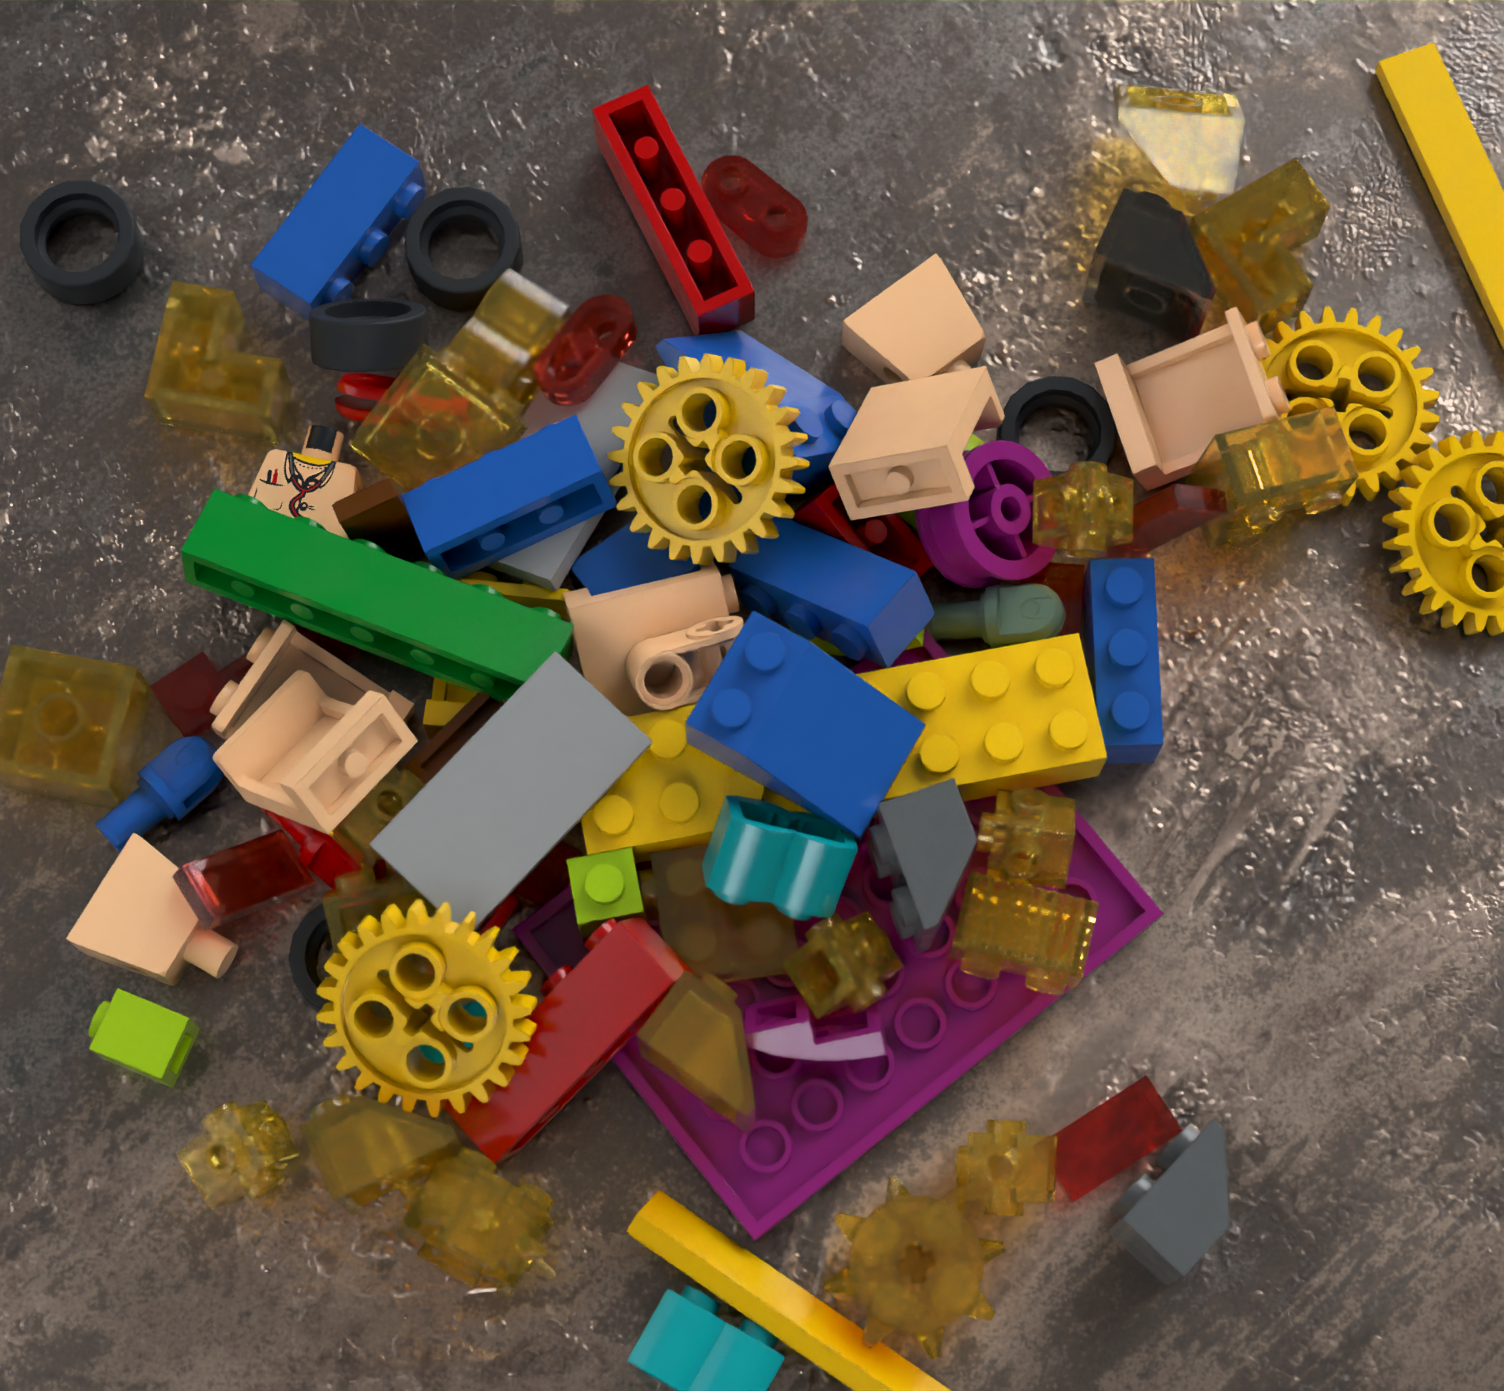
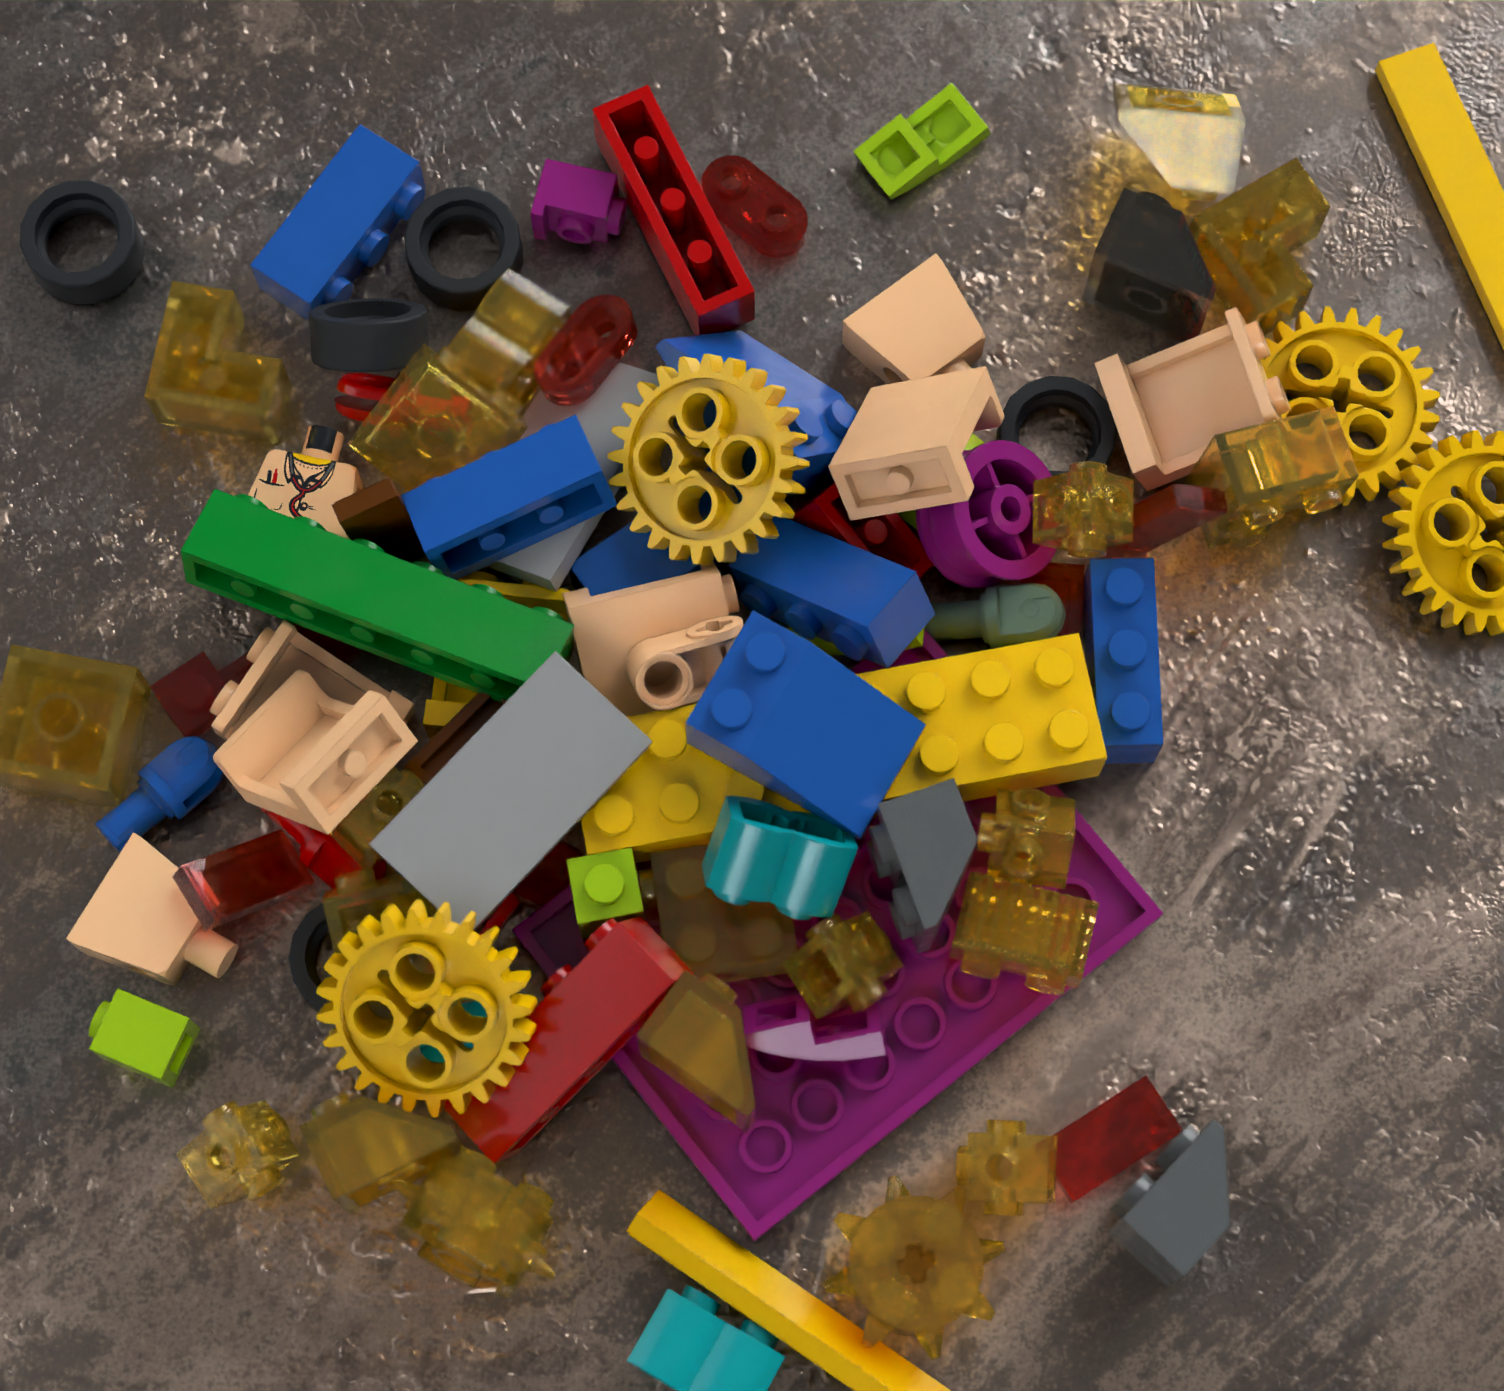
(577, 203): none -> magenta brick
(922, 144): none -> lime slope

